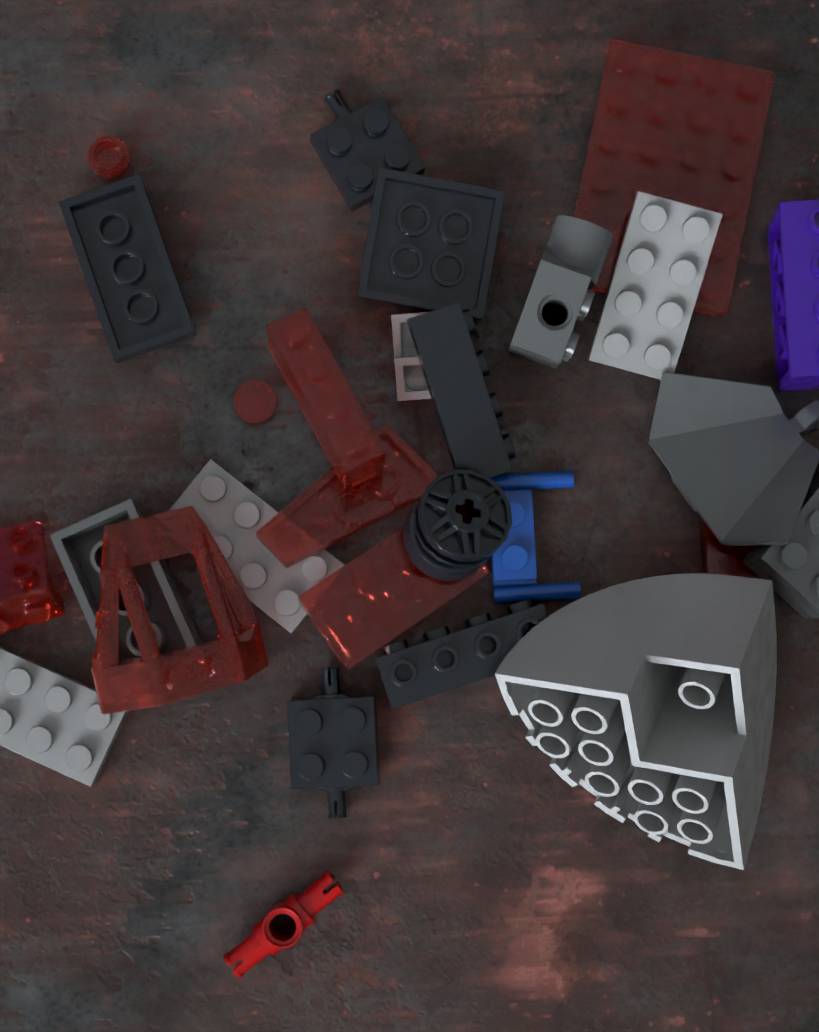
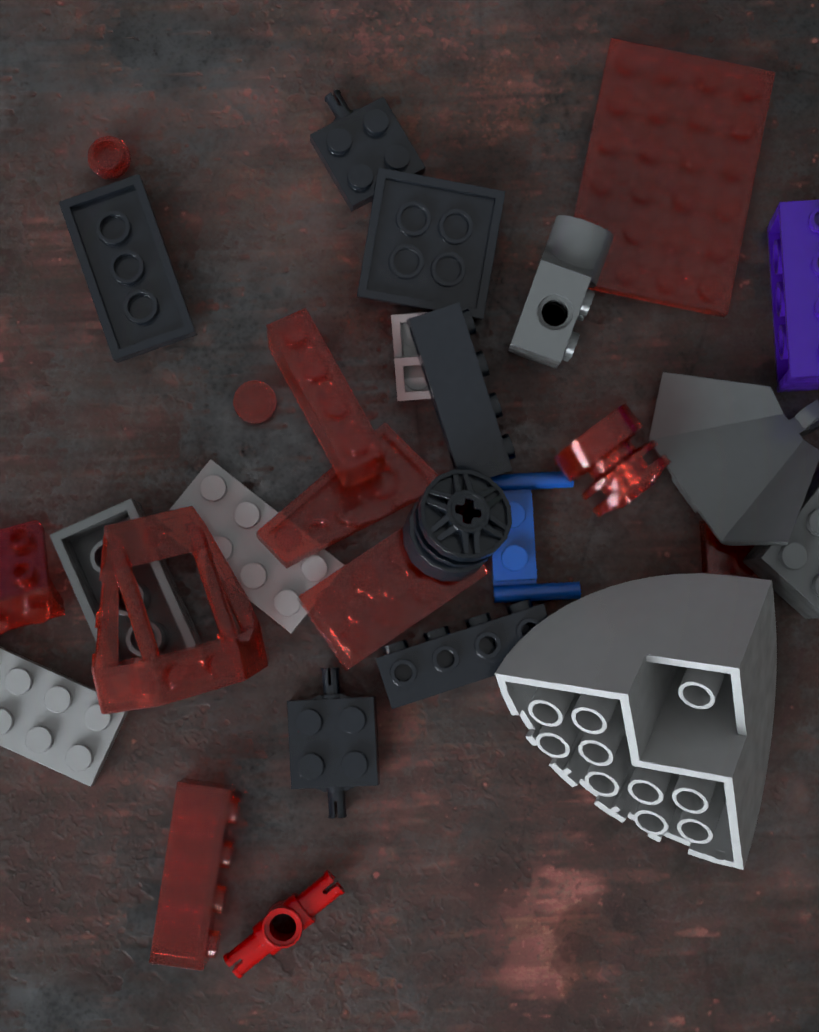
(193, 874): none -> clear red brick
(612, 461): none -> clear red wheel
(654, 285): light grey plate -> none

